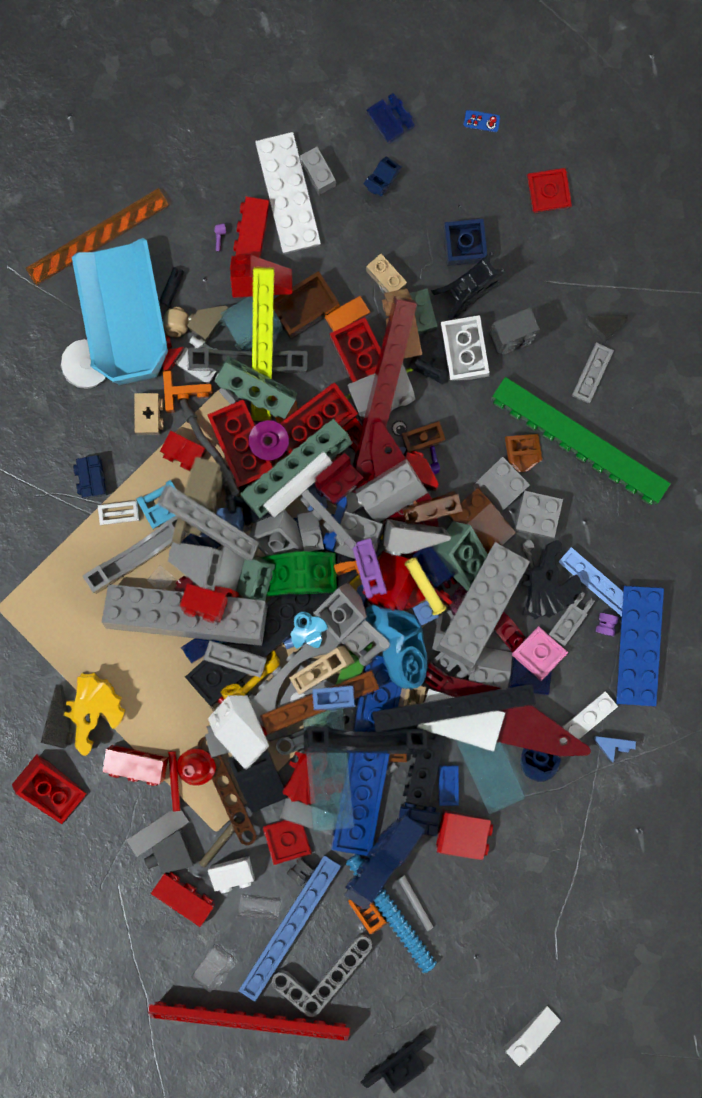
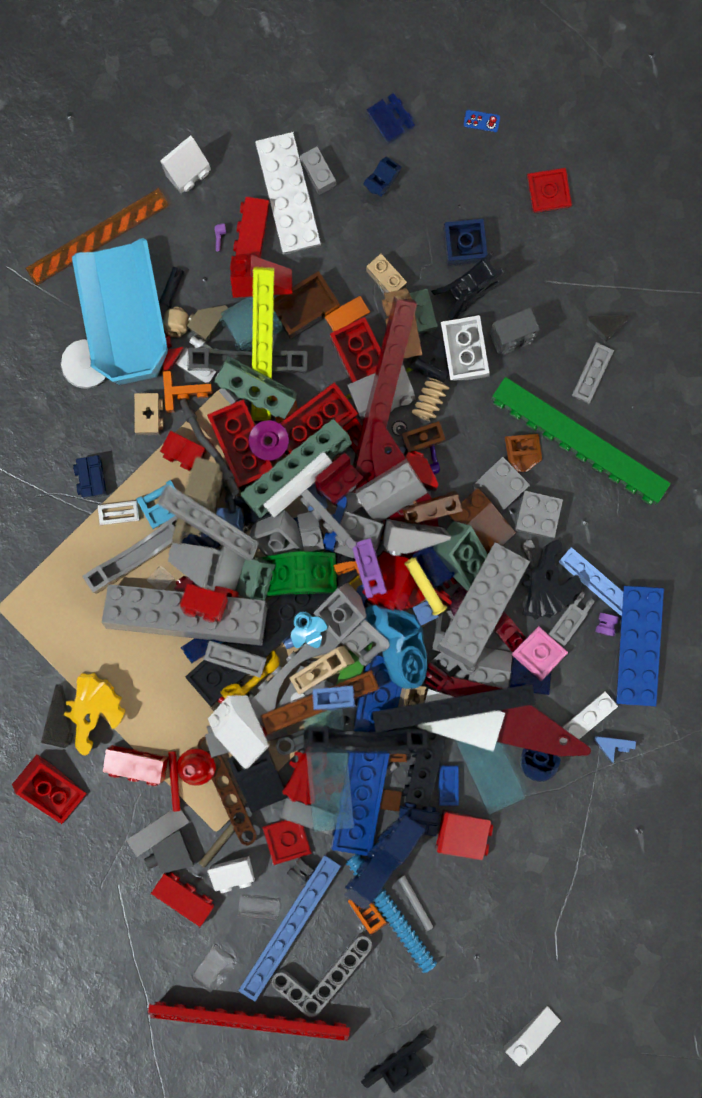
(185, 165): none -> white slope
(390, 800): none -> reddish brown tile
(430, 399): none -> tan piece

